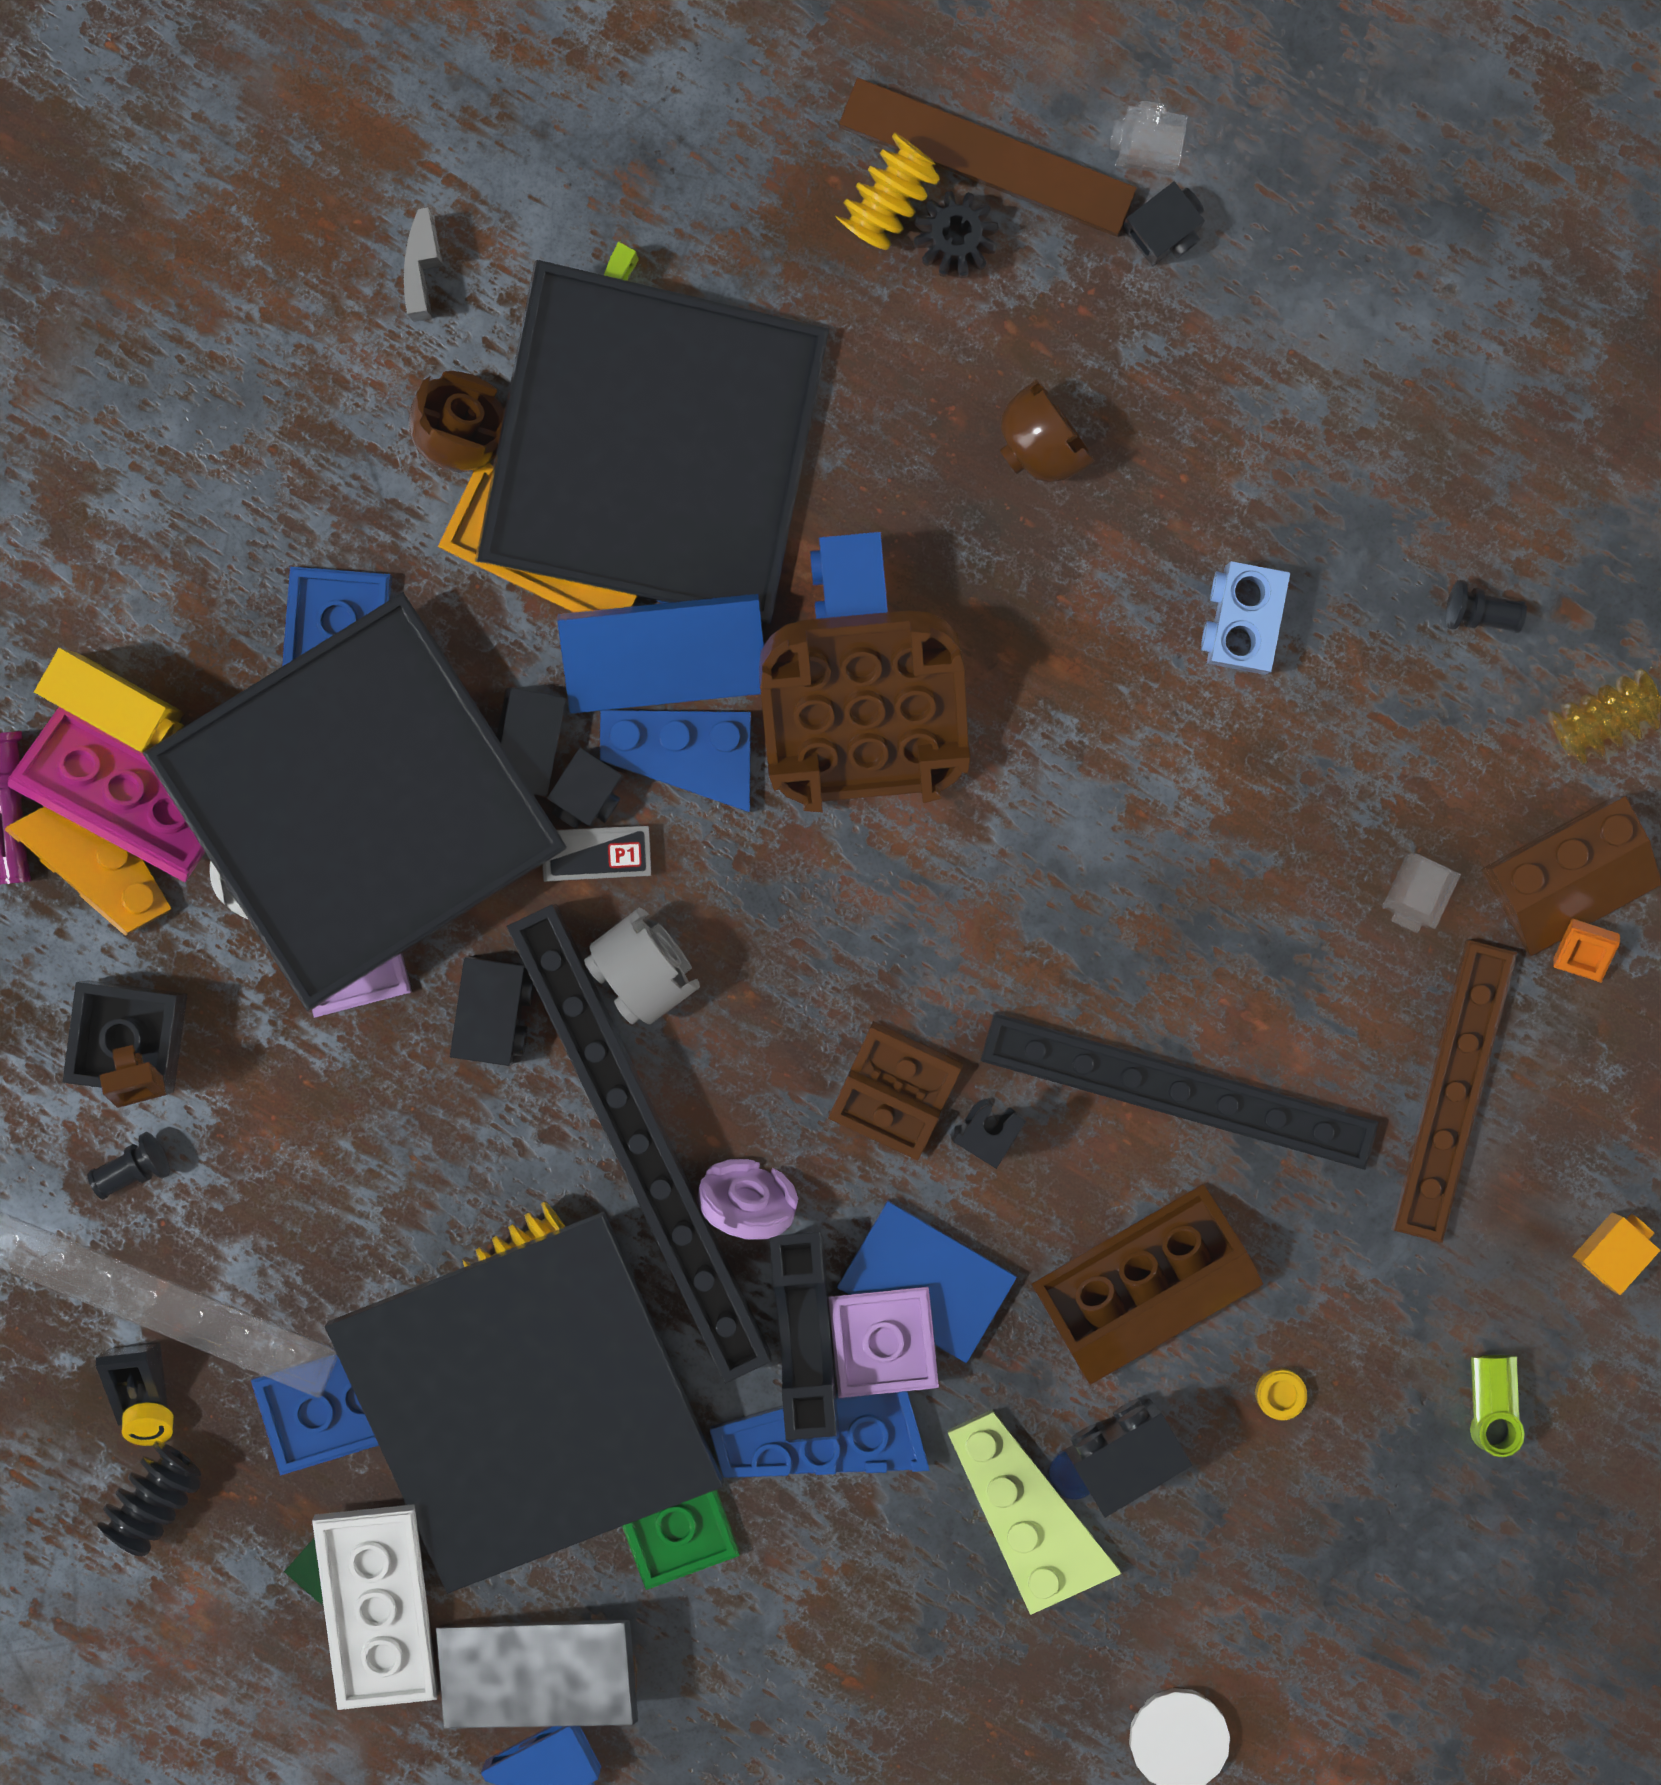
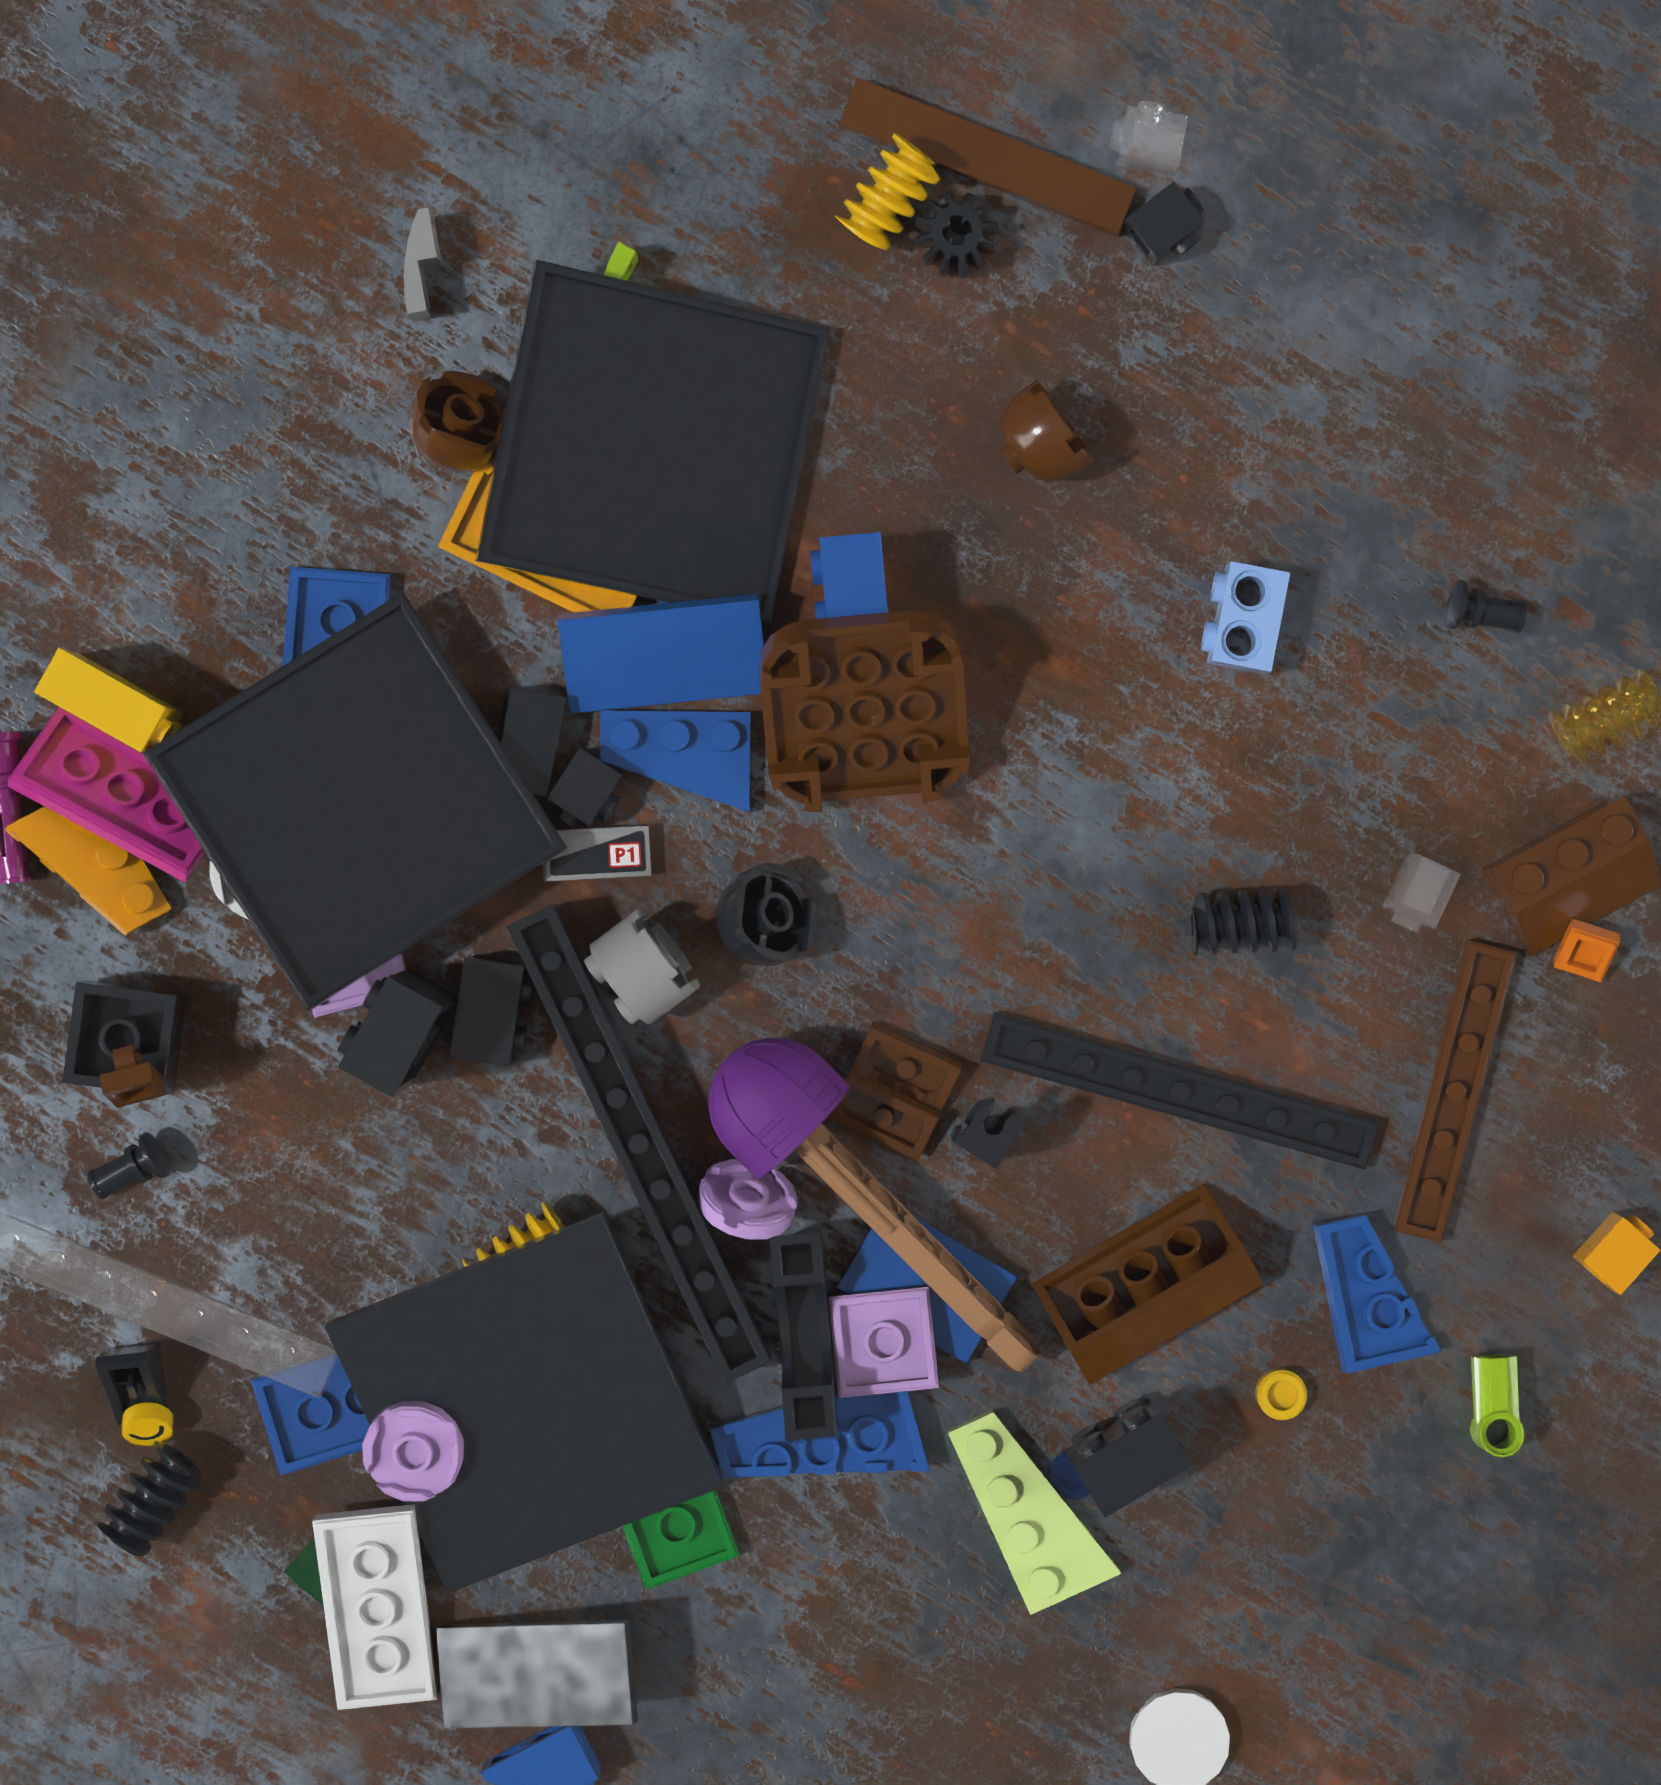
(397, 1031): none -> black brick
(413, 1450): none -> lavender tile
(766, 916): none -> black cylinder
(773, 1102): none -> piece
(1243, 920): none -> black piece
(1366, 1301): none -> blue wing

